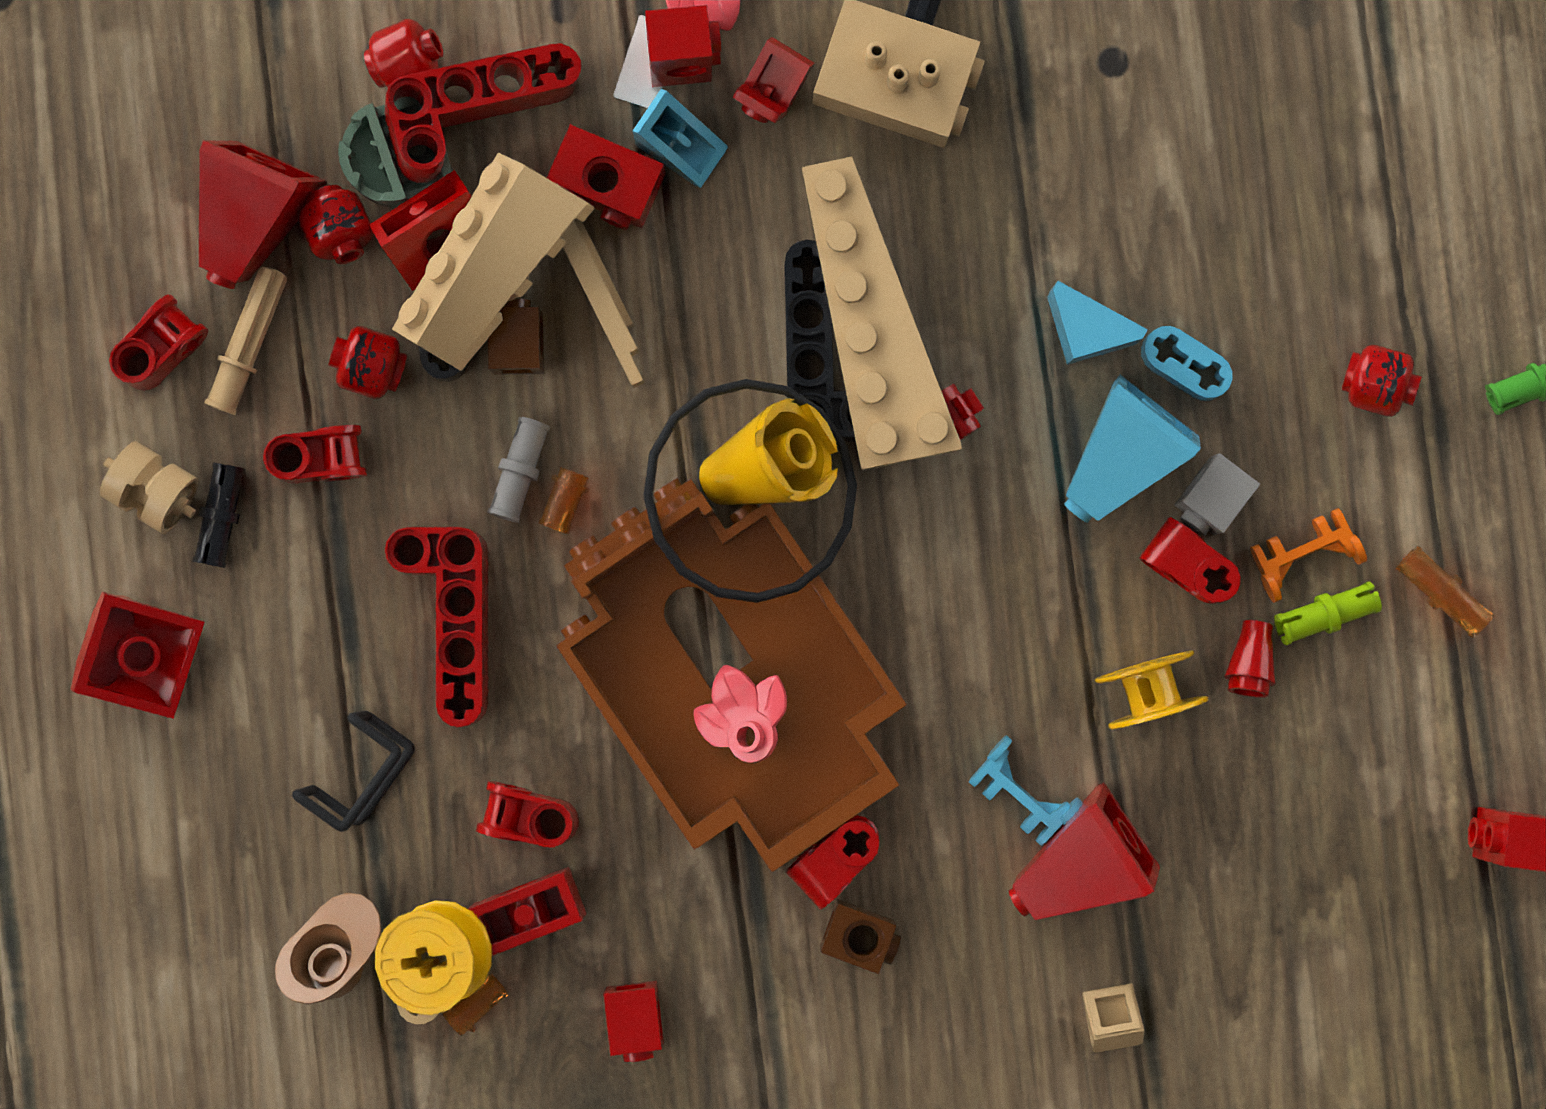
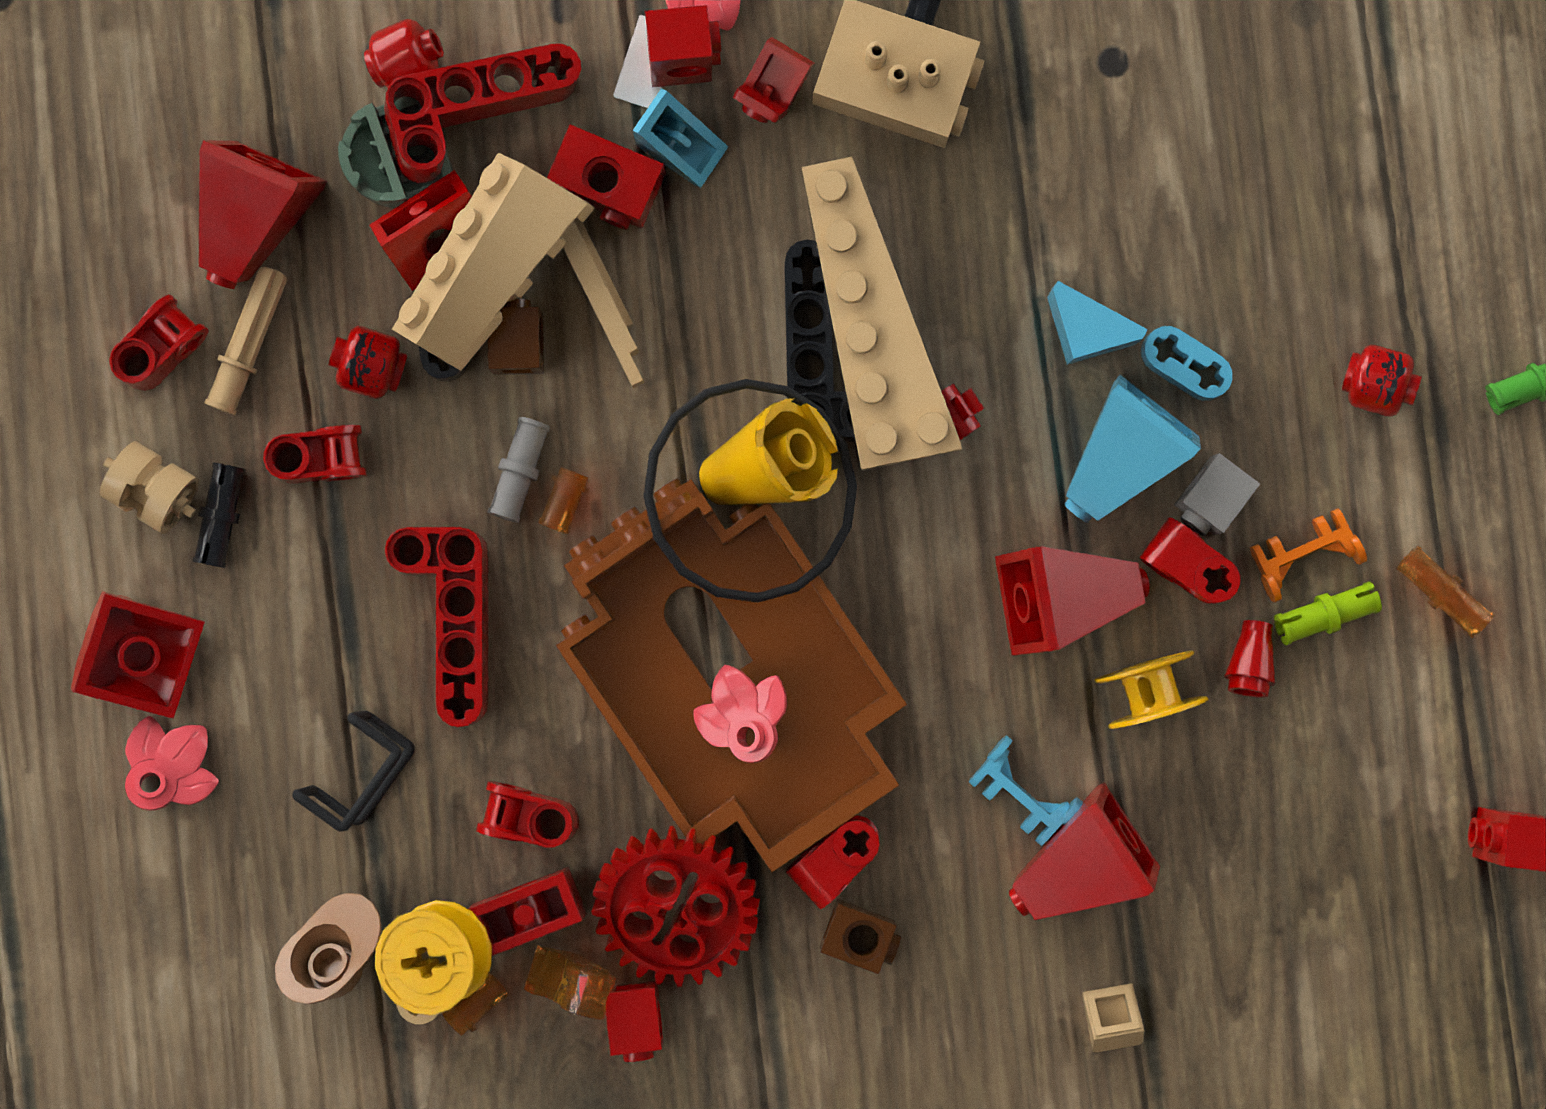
(173, 759): none -> coral plate
(335, 224): red head -> none
(570, 981): none -> clear orange leg
(718, 927): none -> red gear
(1064, 595): none -> red slope

